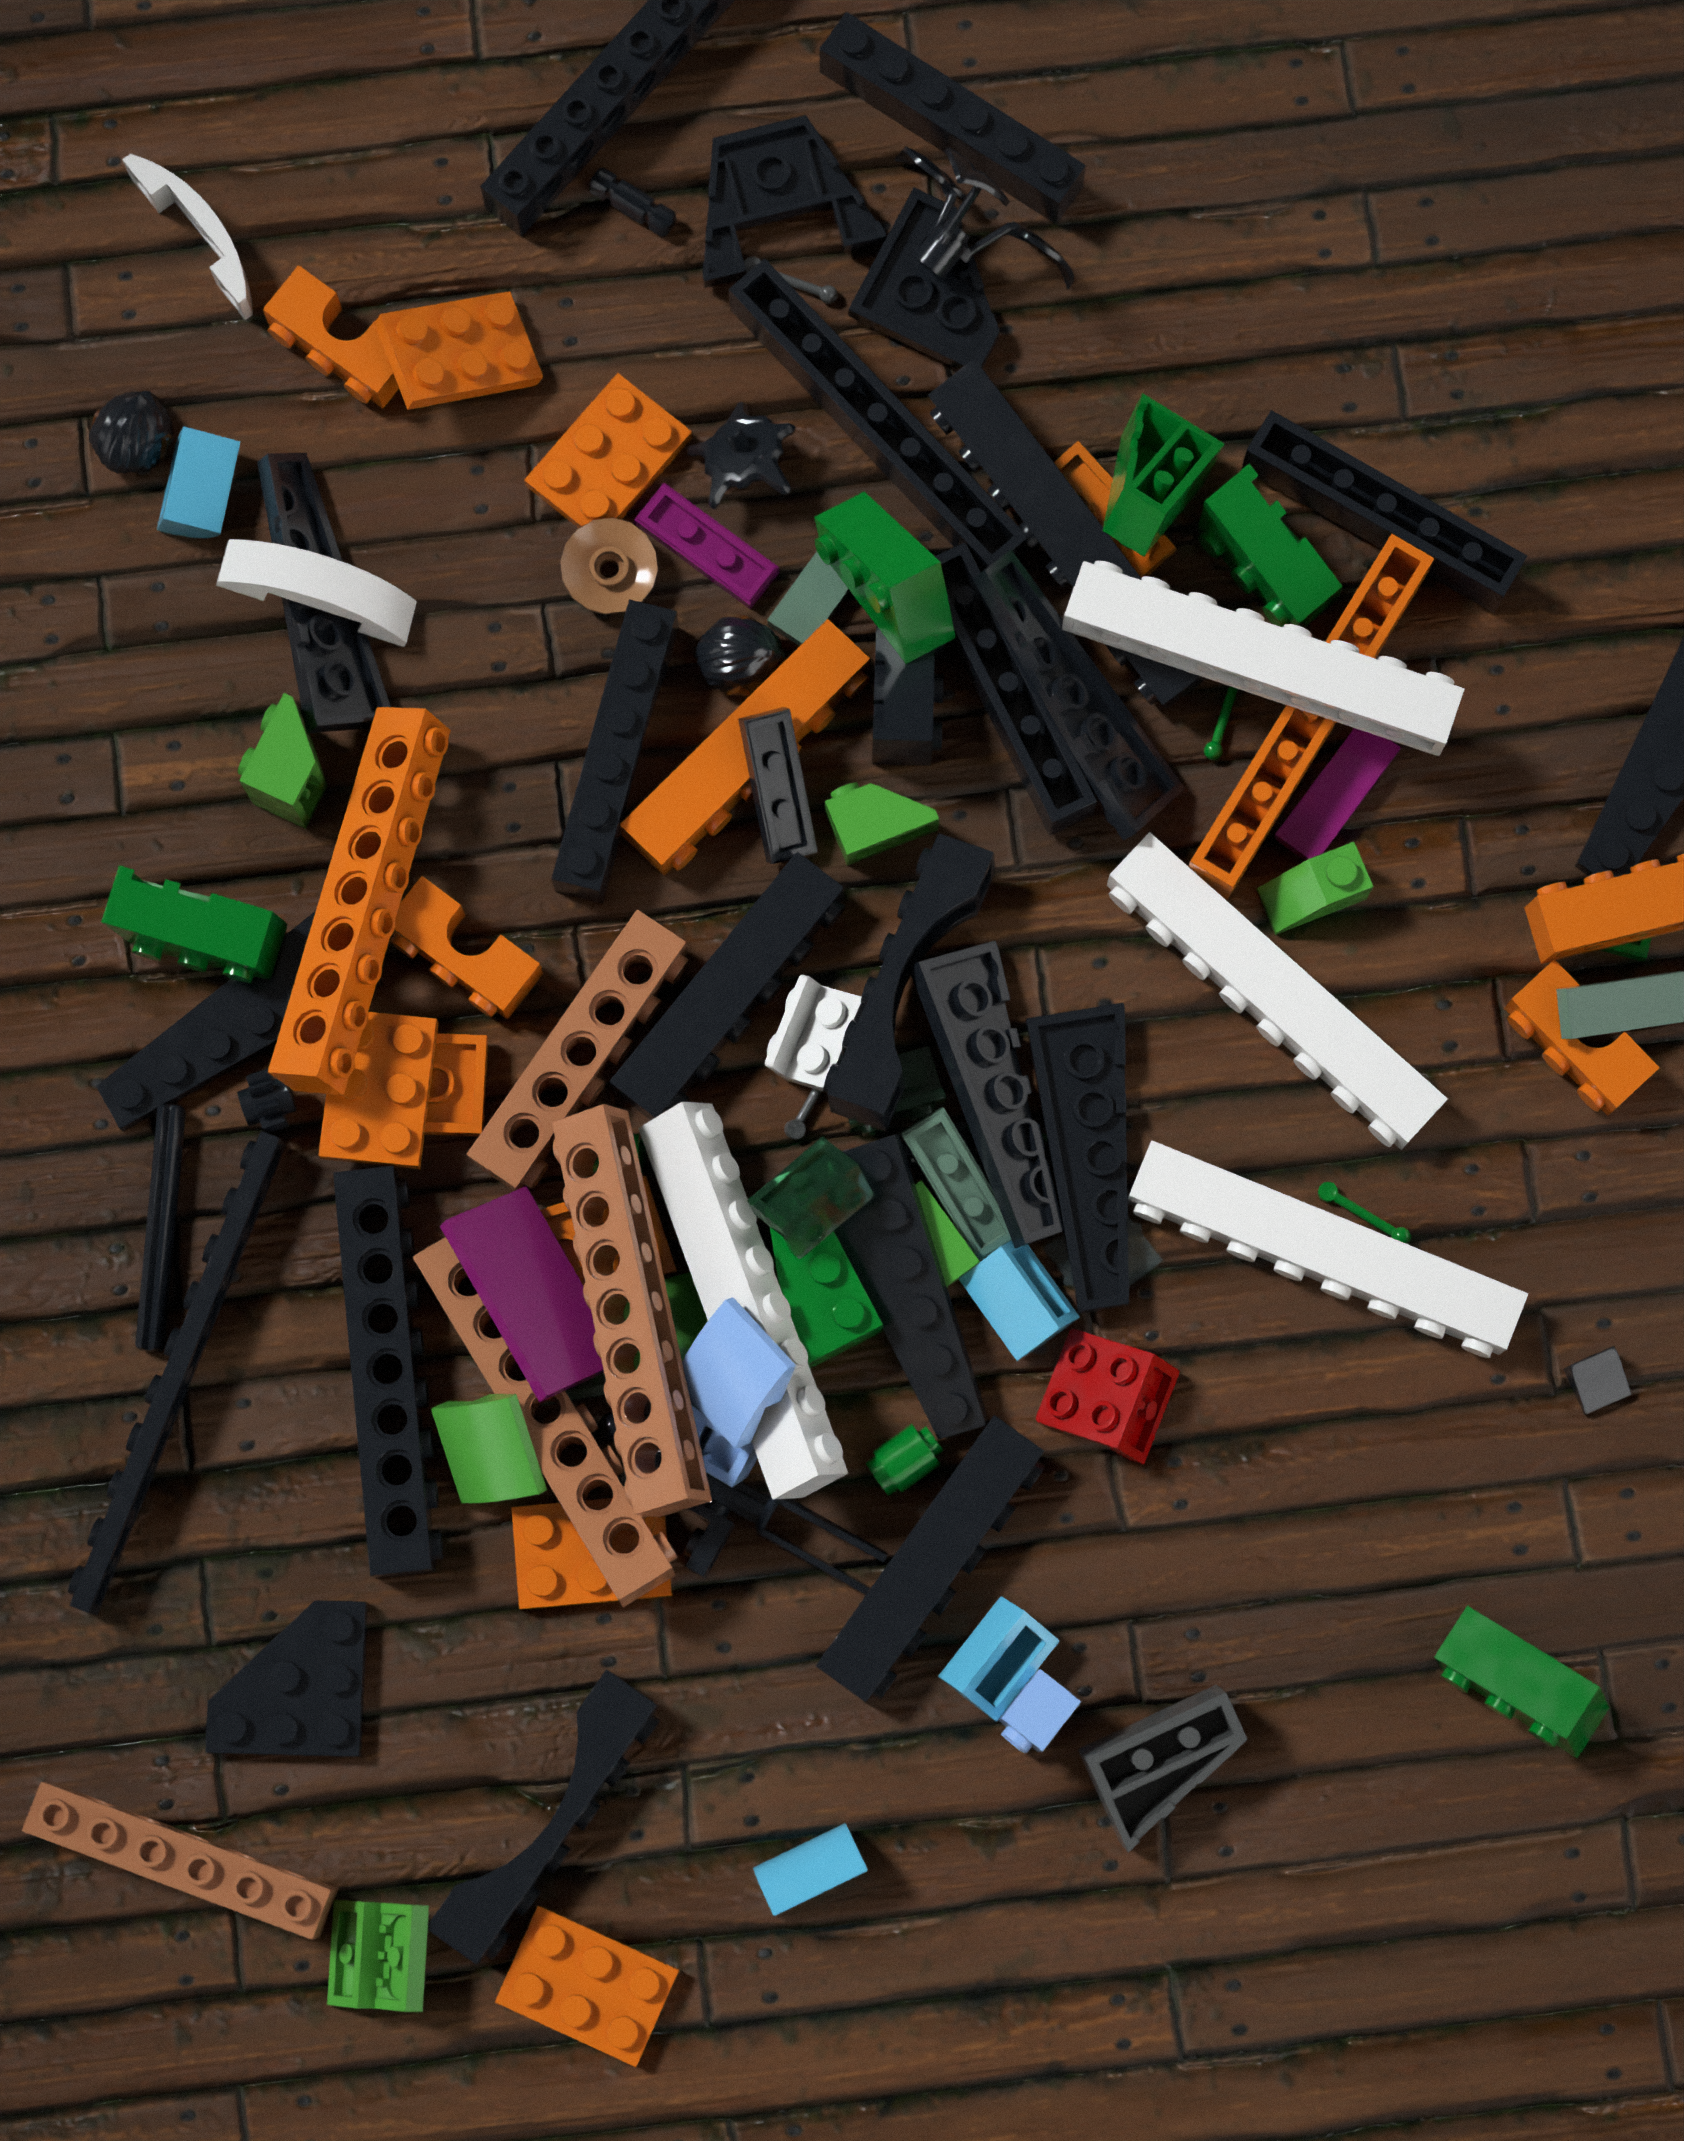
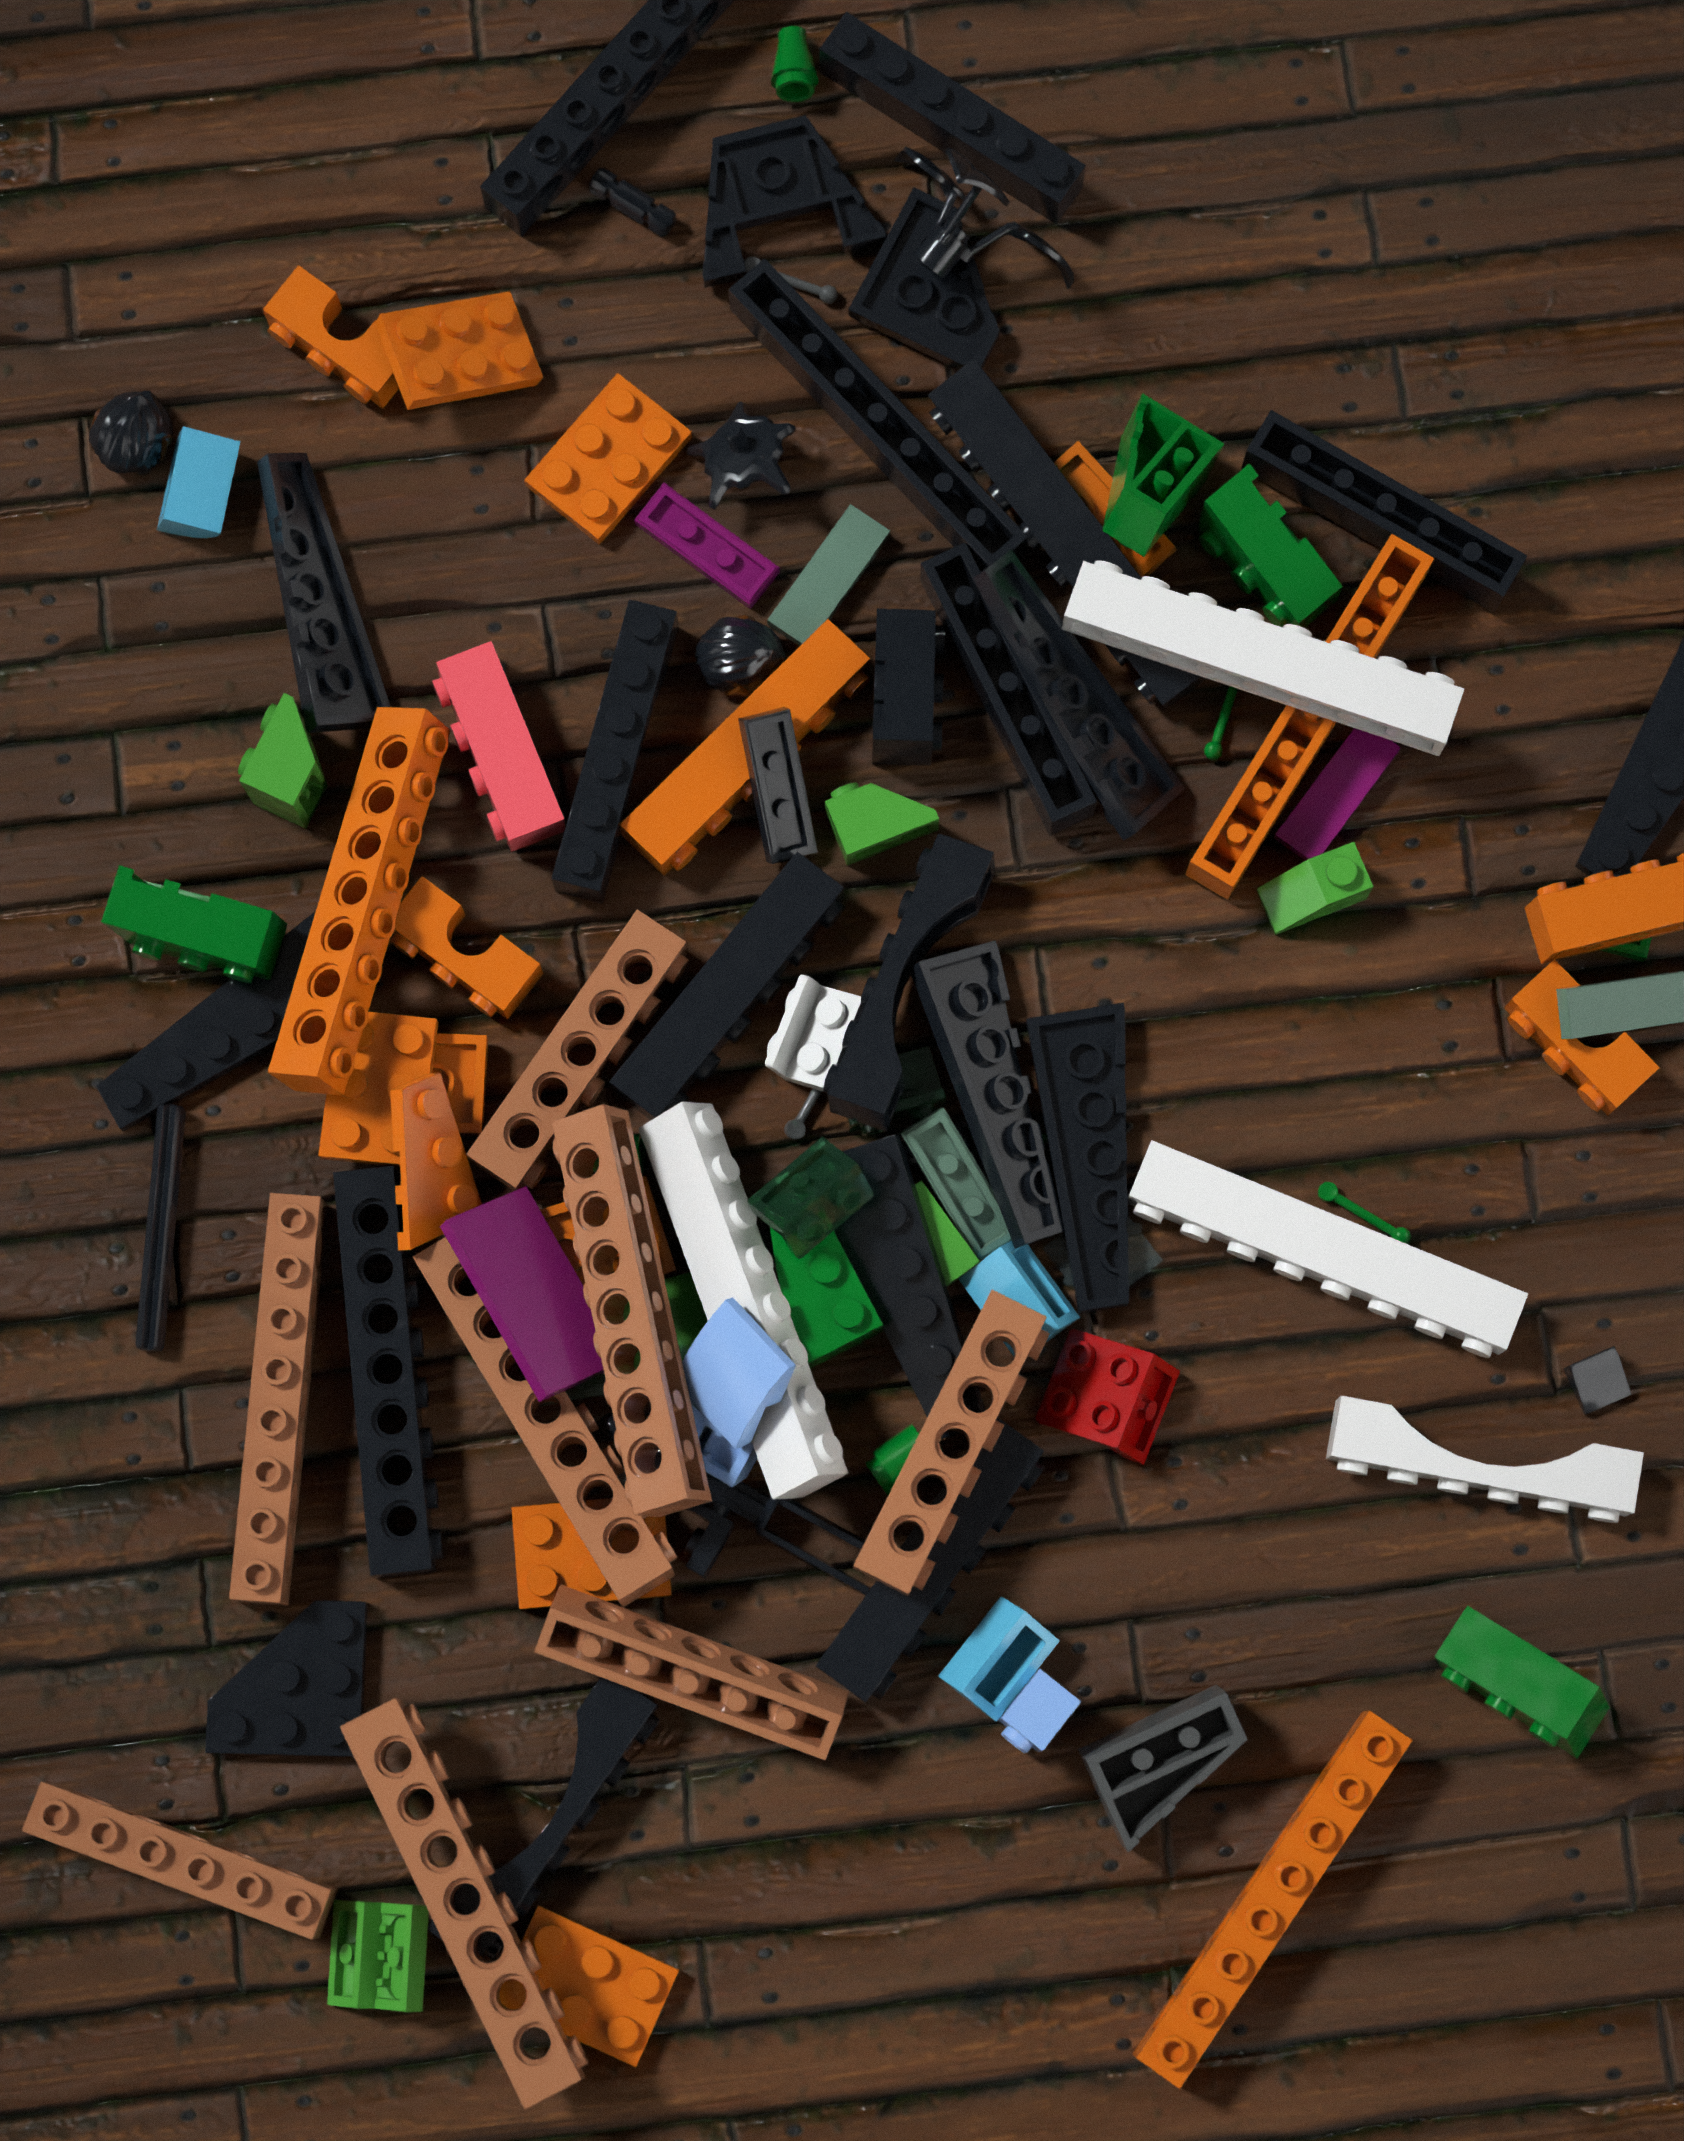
(164, 189): white slope -> none
(168, 1391): black plate -> none
(266, 1101): black gear -> none
(278, 1400): none -> nougat brick
(318, 582): white slope -> none
(432, 1161): none -> orange wing
(489, 1449): bright green slope -> none
(500, 746): none -> coral brick
(531, 2076): none -> nougat brick
(608, 542): medium nougat dish -> none
(692, 1672): none -> nougat brick
(793, 68): none -> green cone
(809, 1869): medium azure brick -> none
(887, 574): green wedge -> none
(998, 1320): none -> nougat brick
(1272, 1898): none -> orange brick
(1275, 992): white brick -> none
(1379, 1438): none -> white arch

